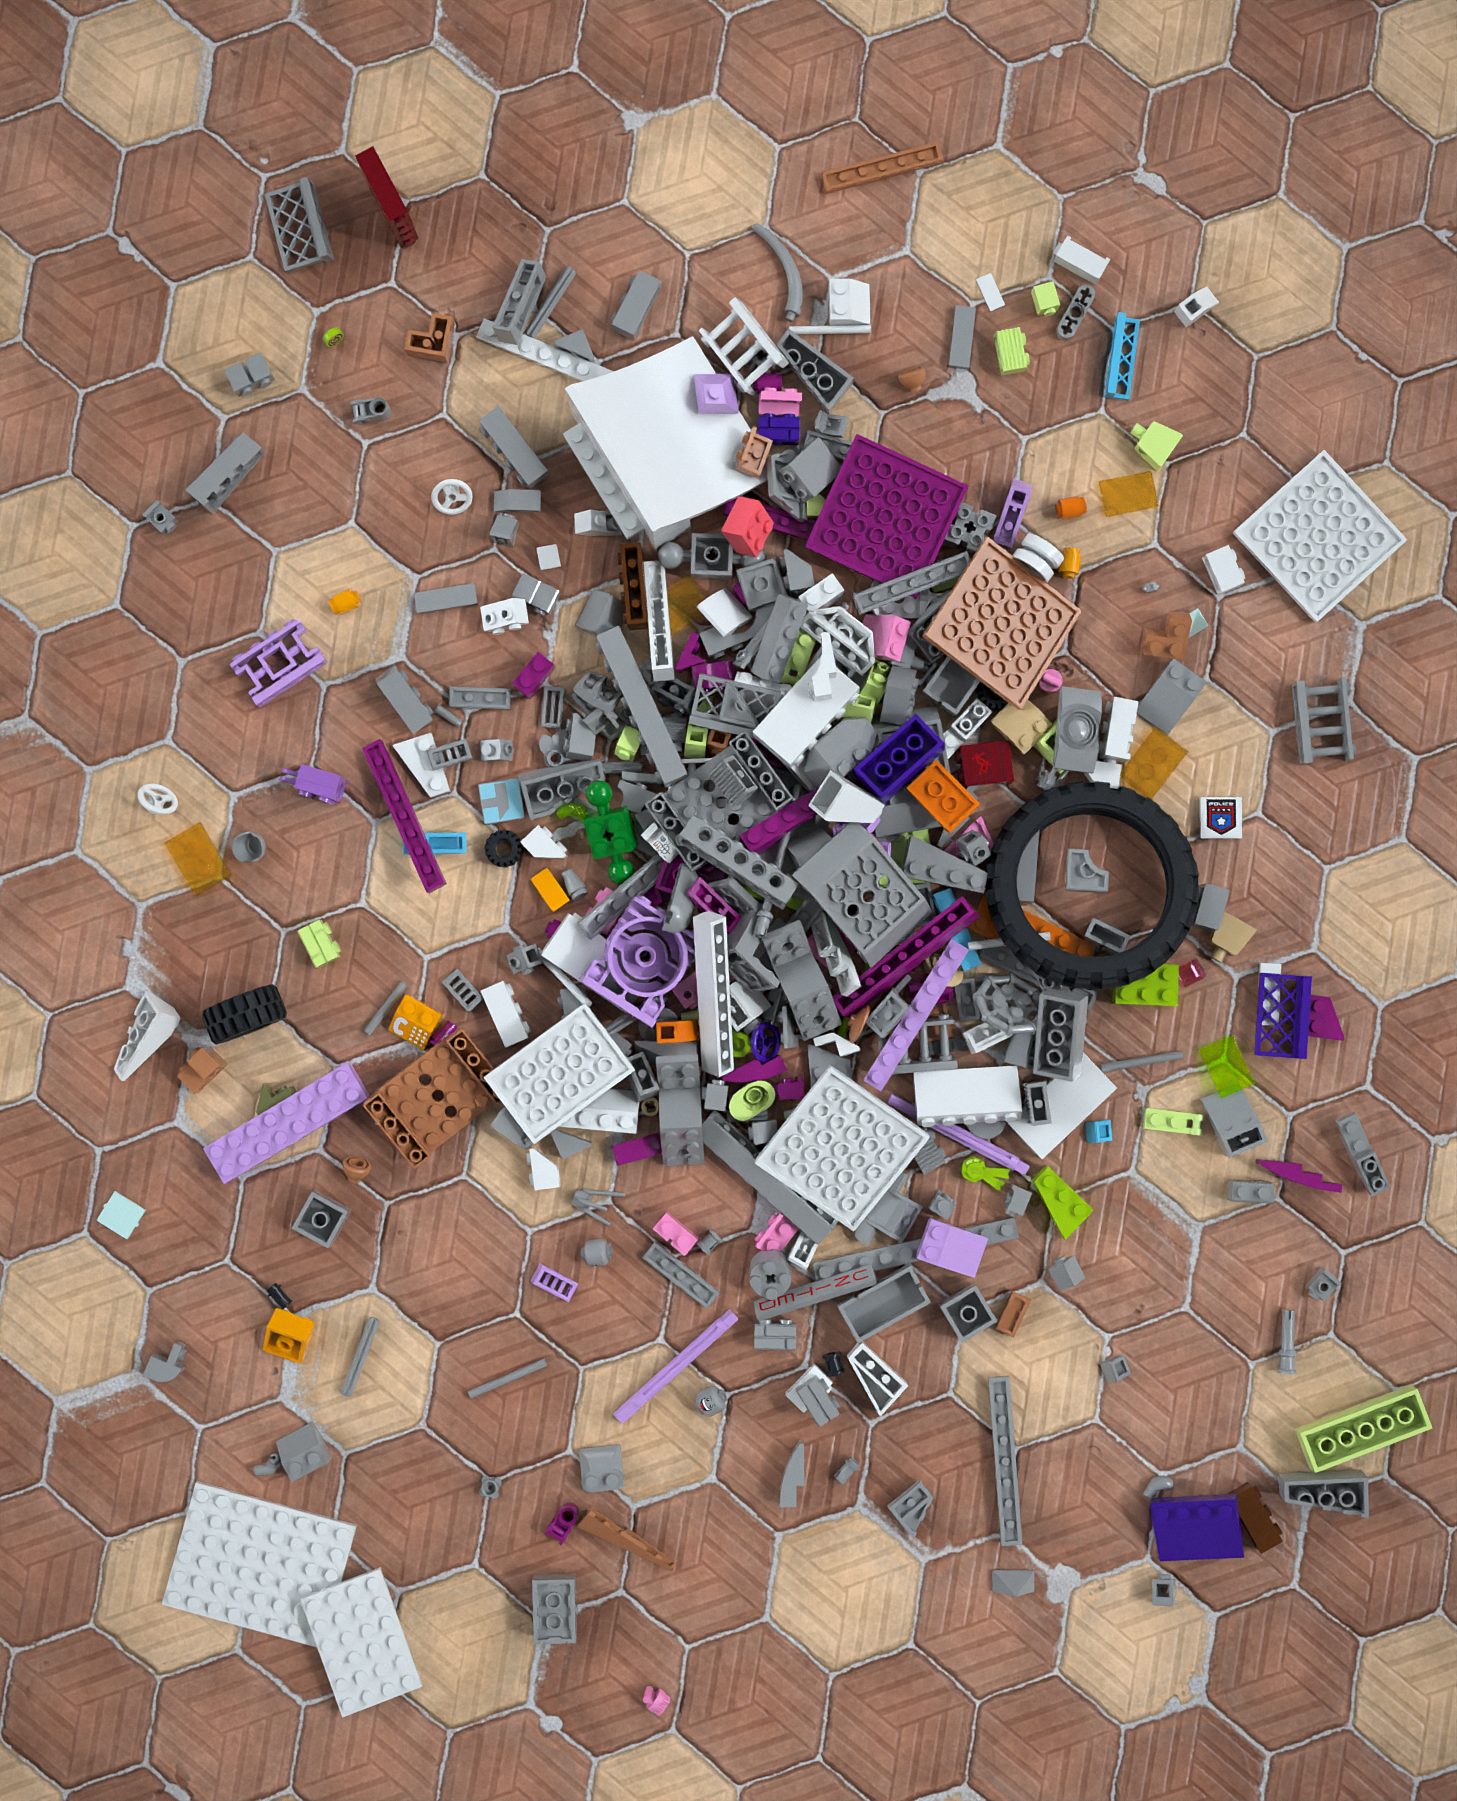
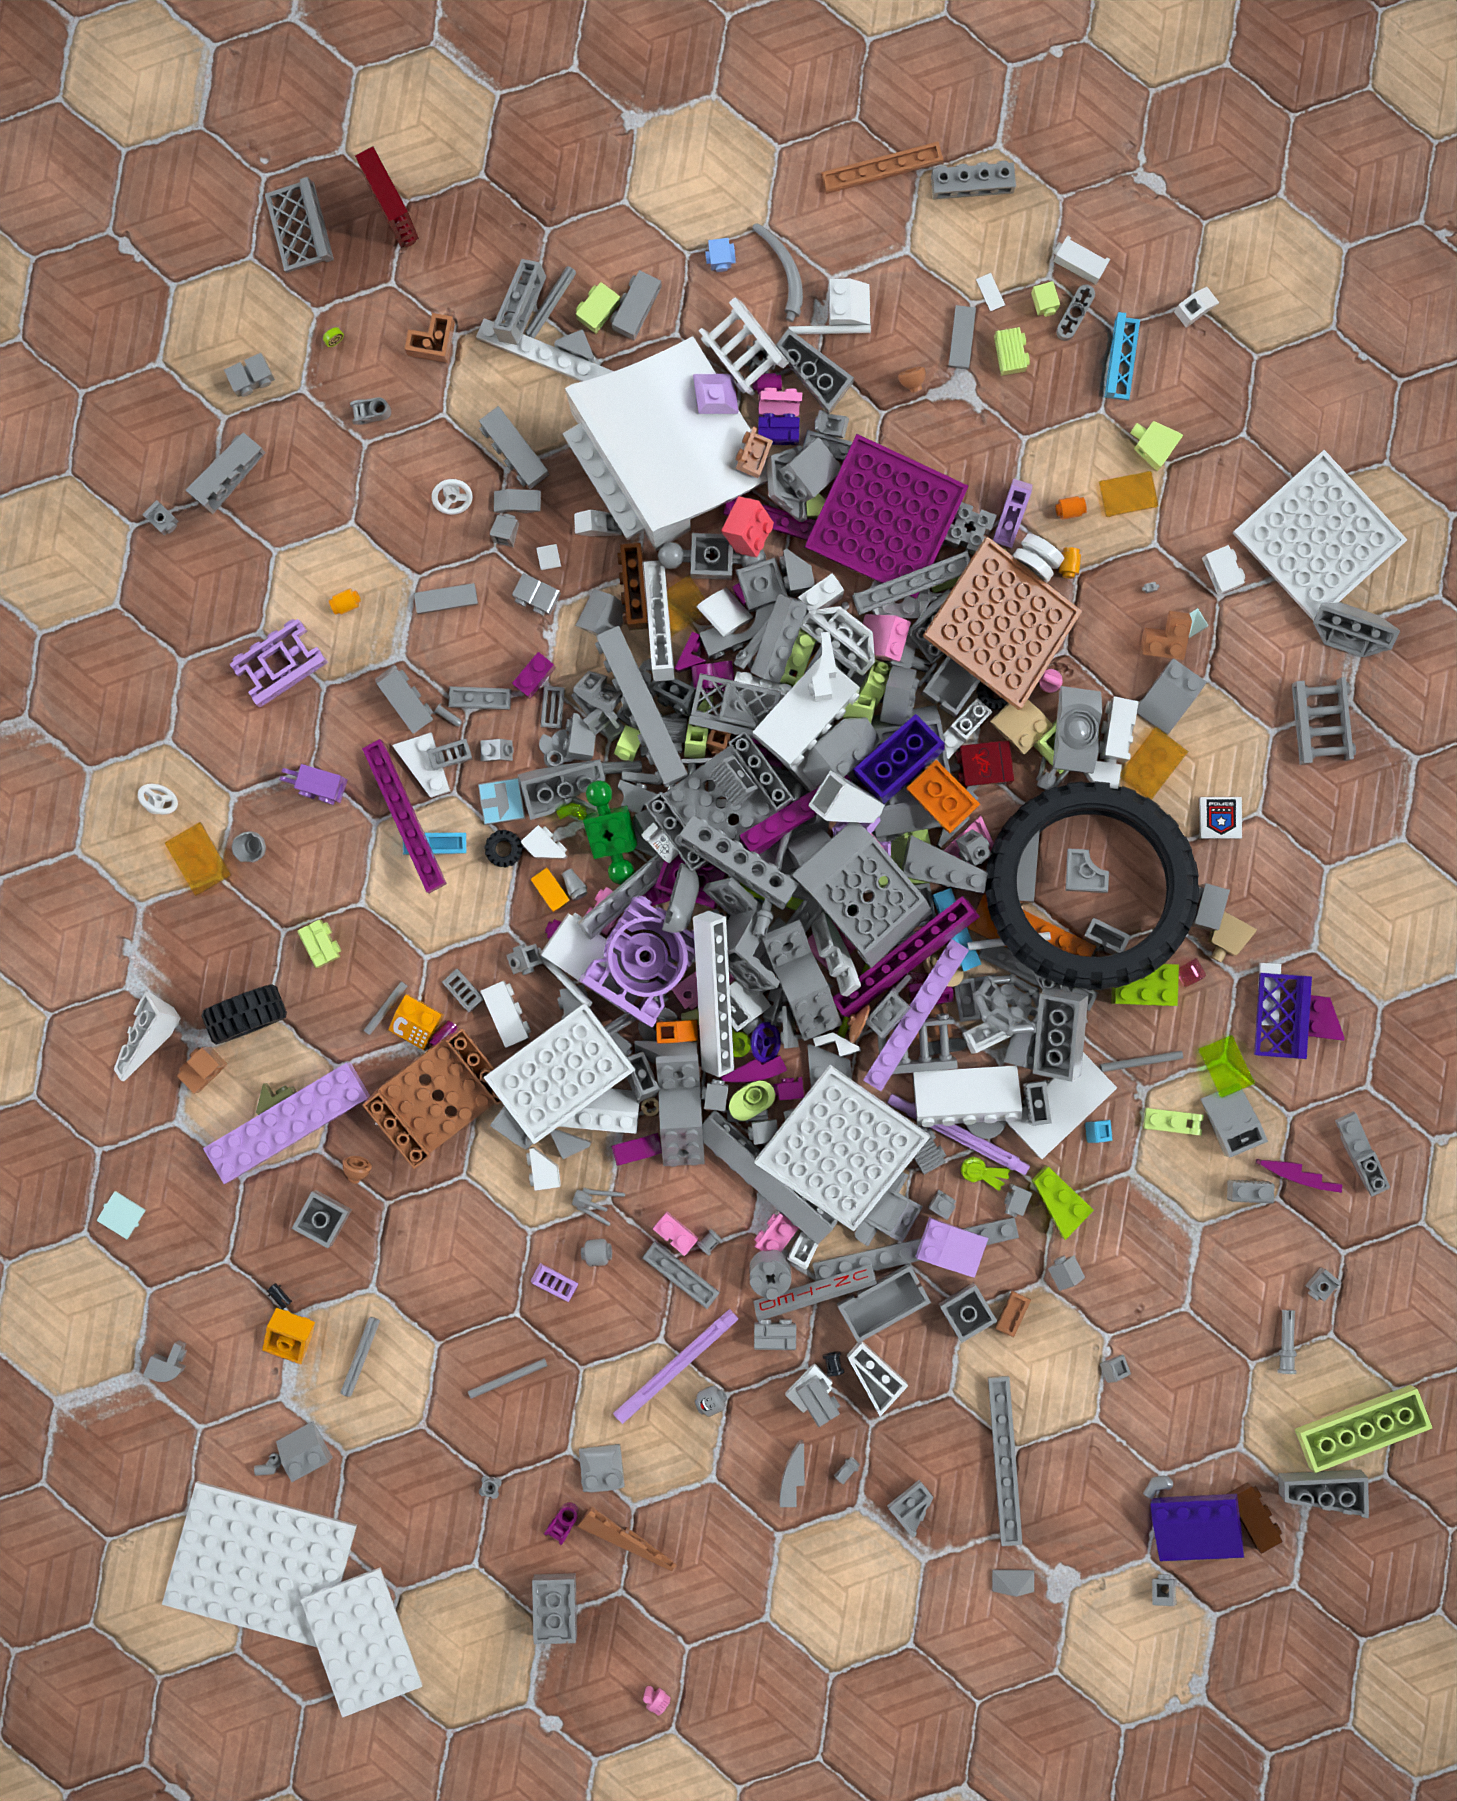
(504, 615): white brick -> none
(598, 307): none -> yellowish green brick
(707, 899): magenta slope -> none
(720, 254): none -> light blue brick
(973, 181): none -> light grey brick
(1354, 629): none -> light grey wedge

